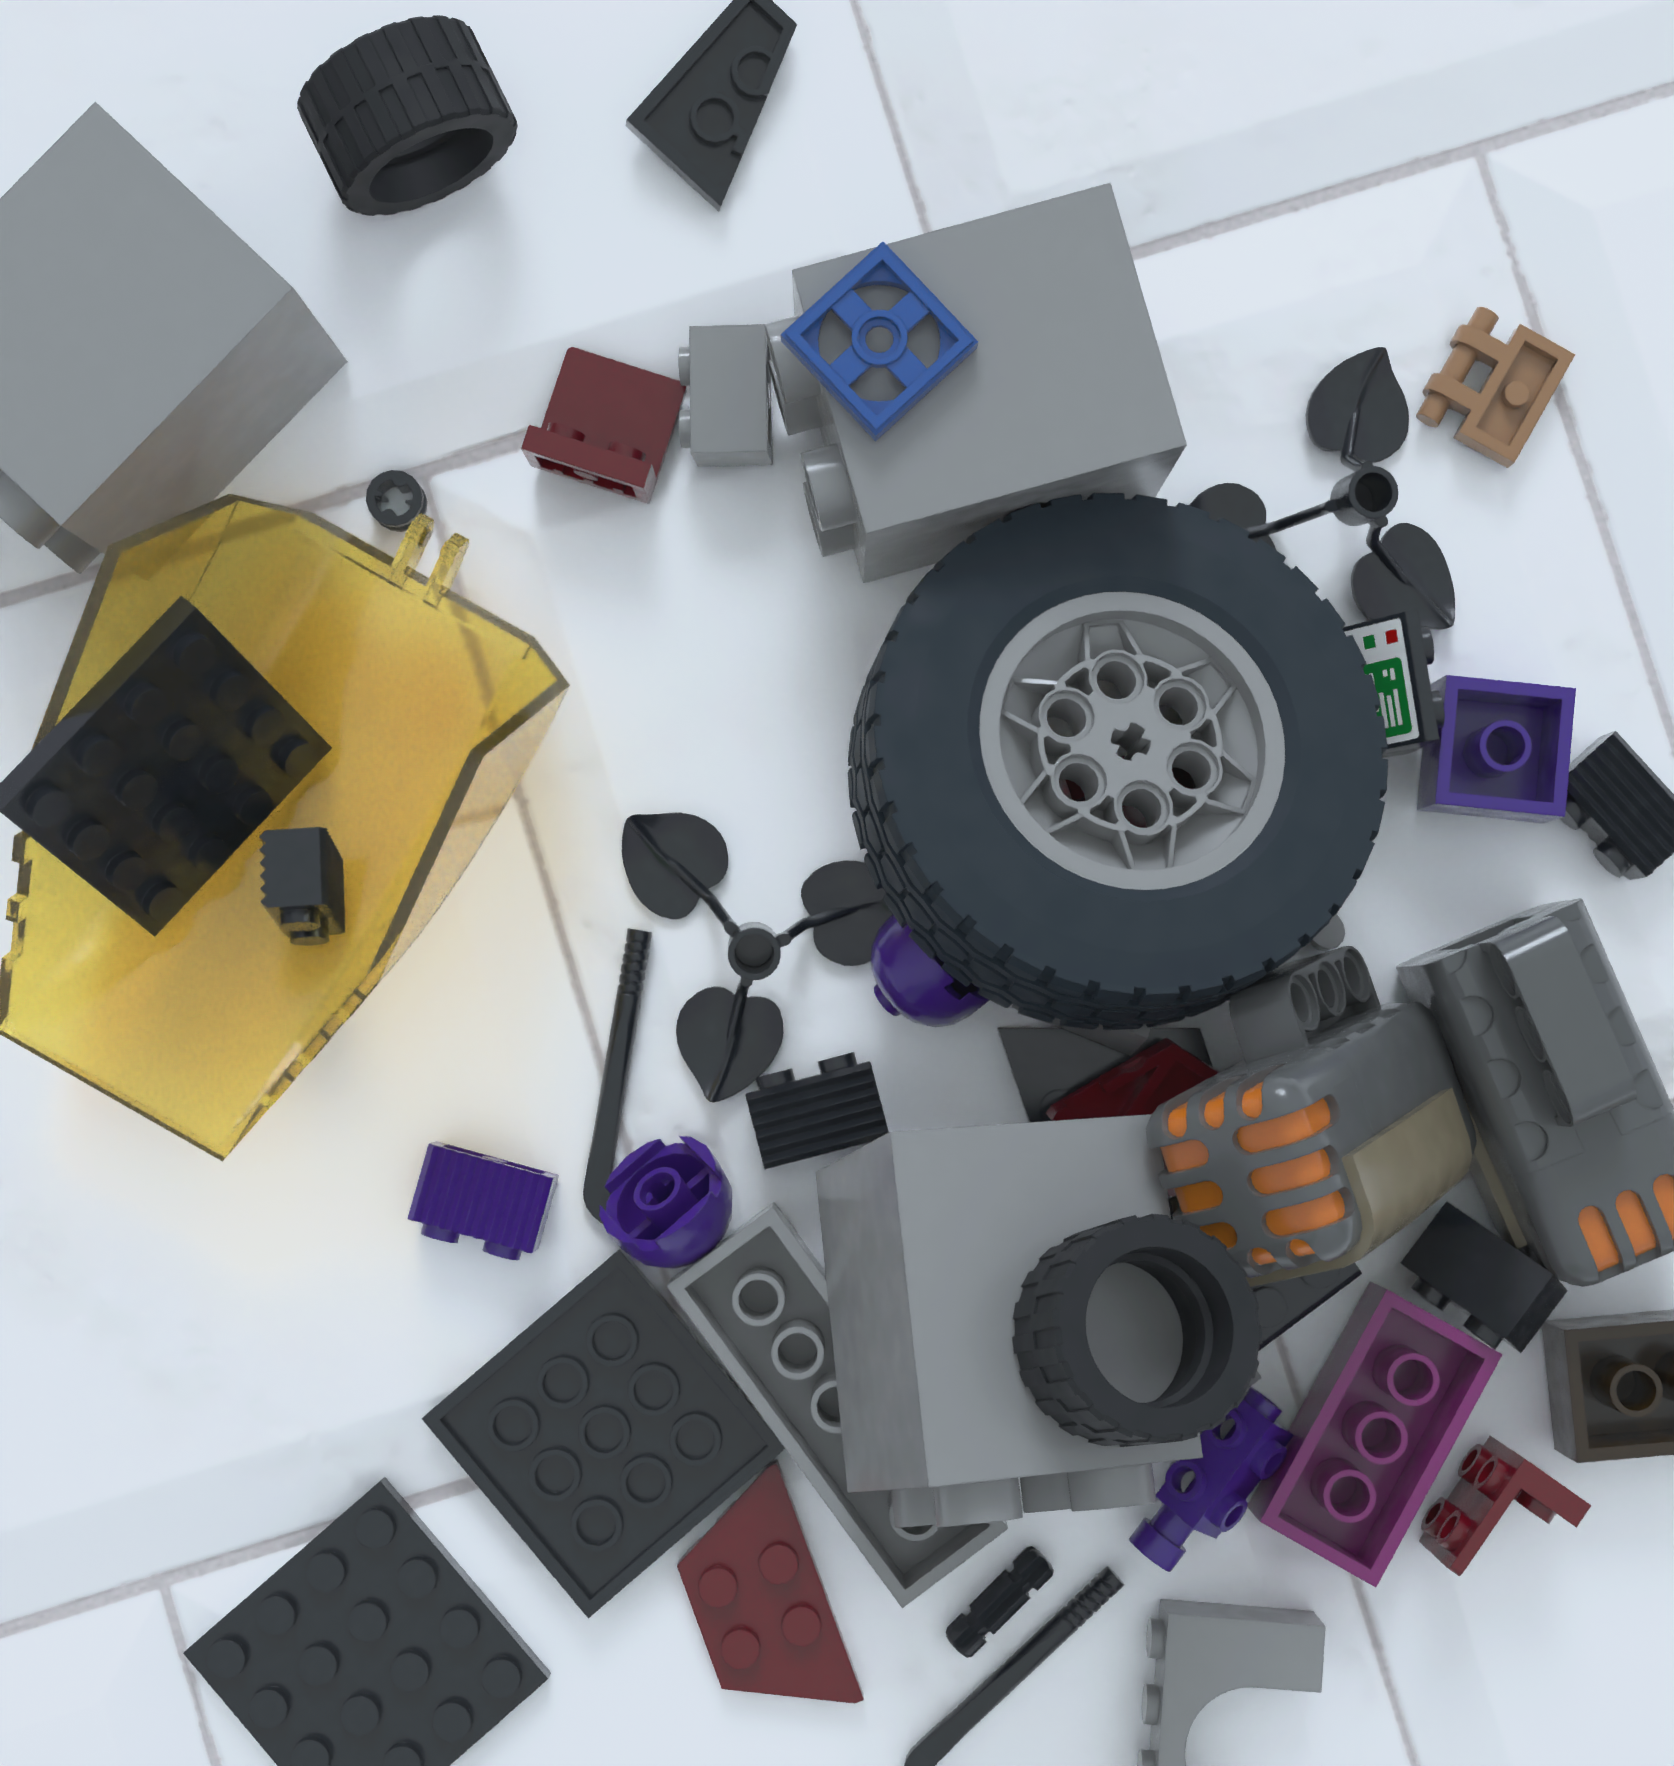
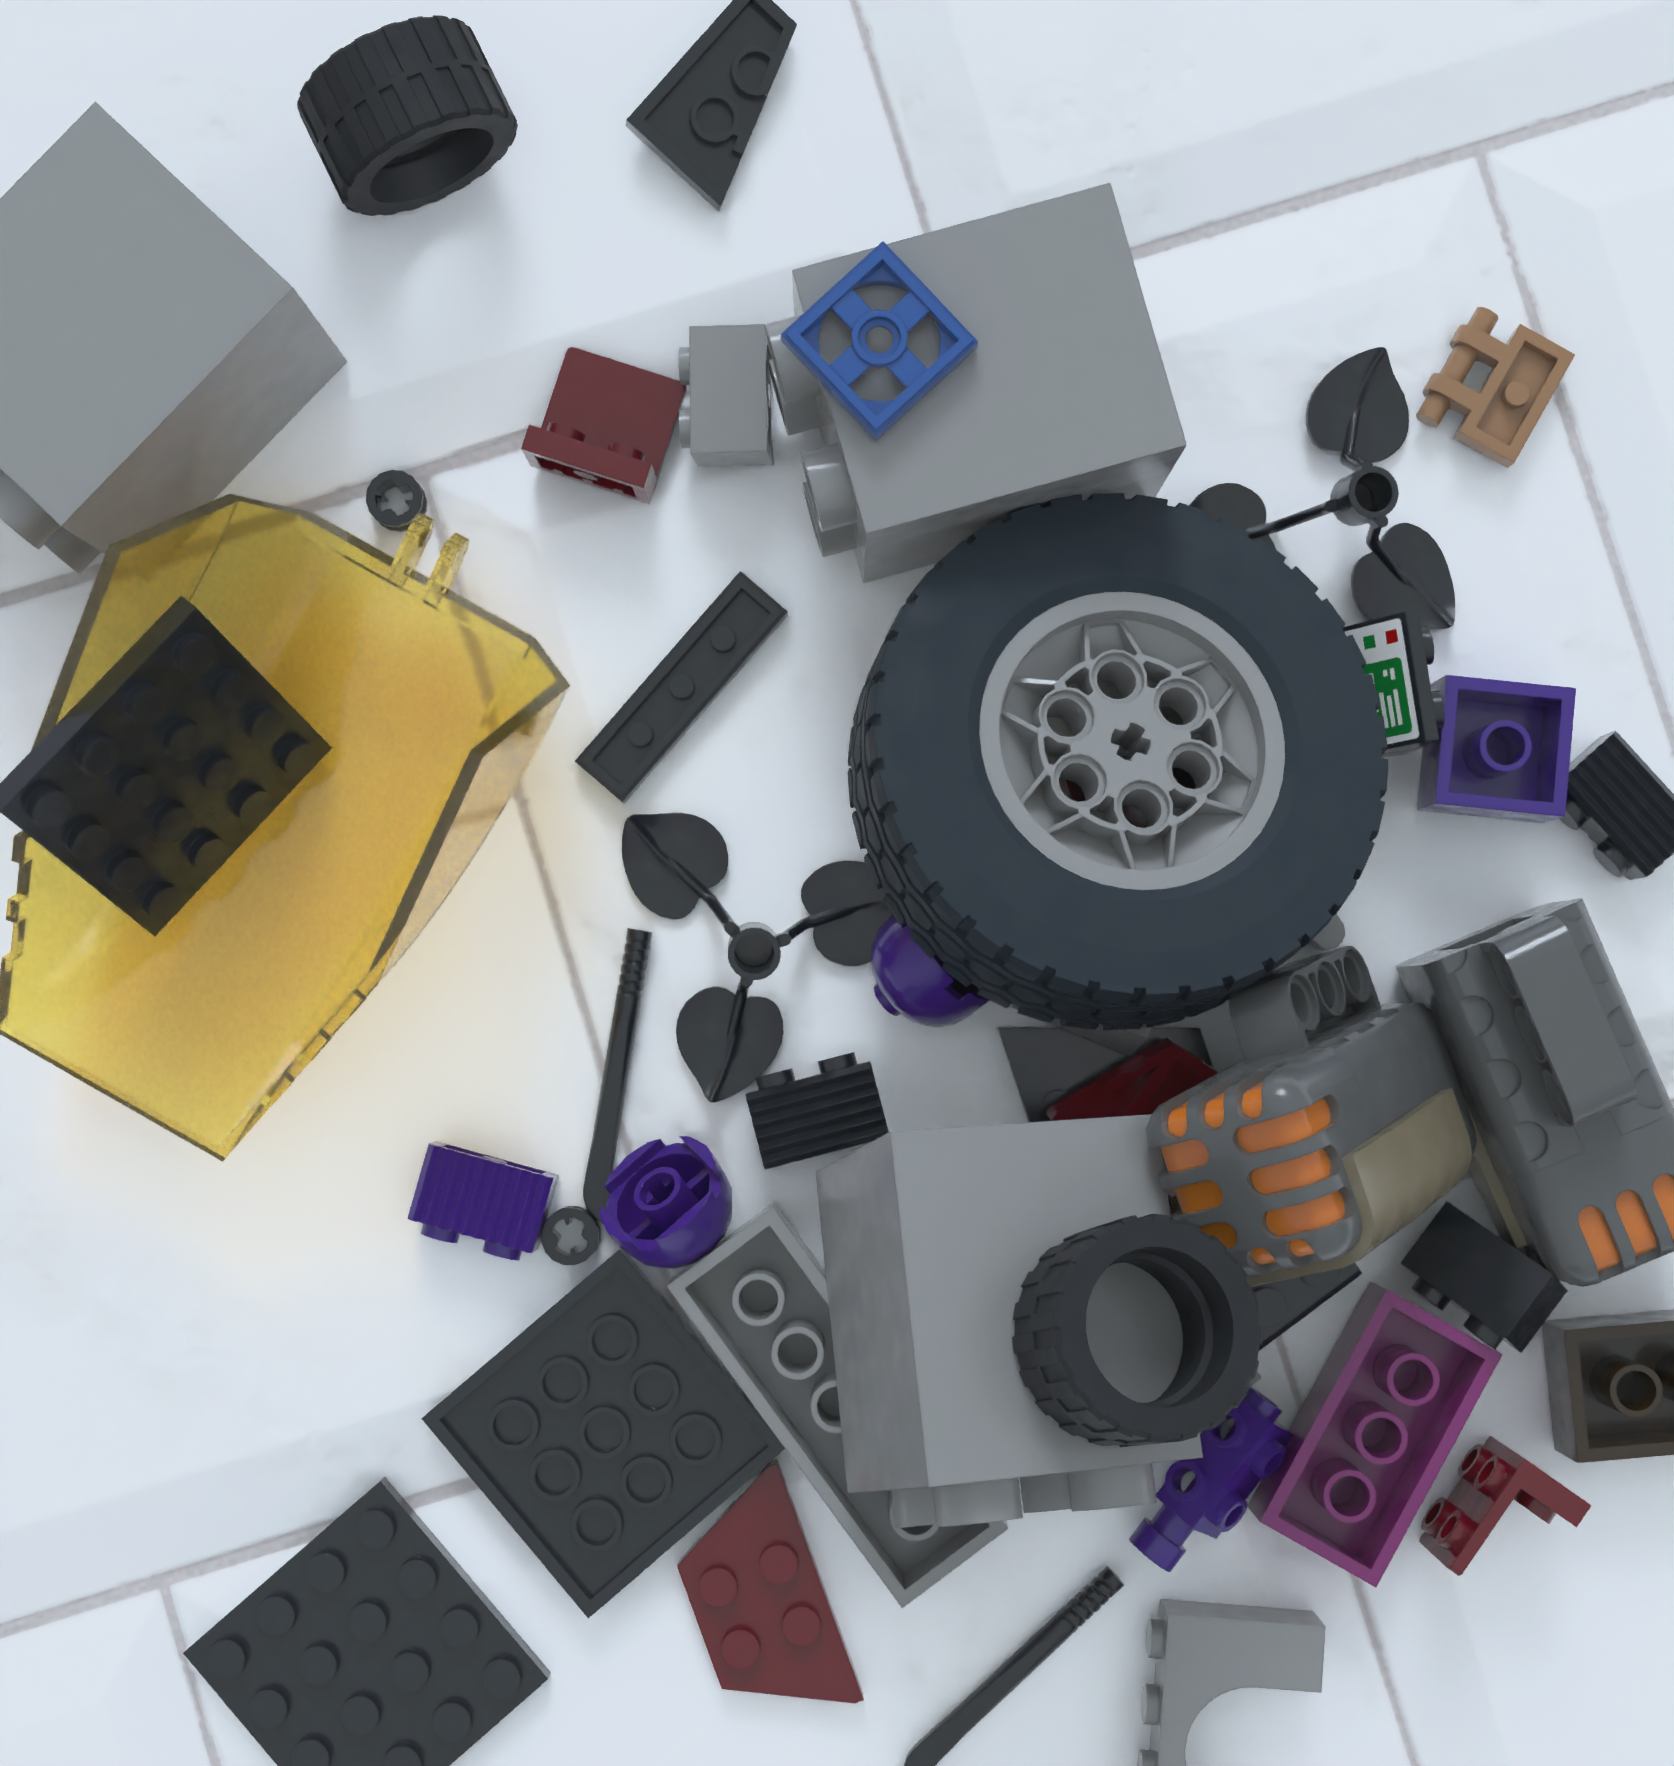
(303, 884): black brick -> none
(551, 1238): none -> black bush
(682, 687): none -> black tile
(999, 1601): black axle -> none

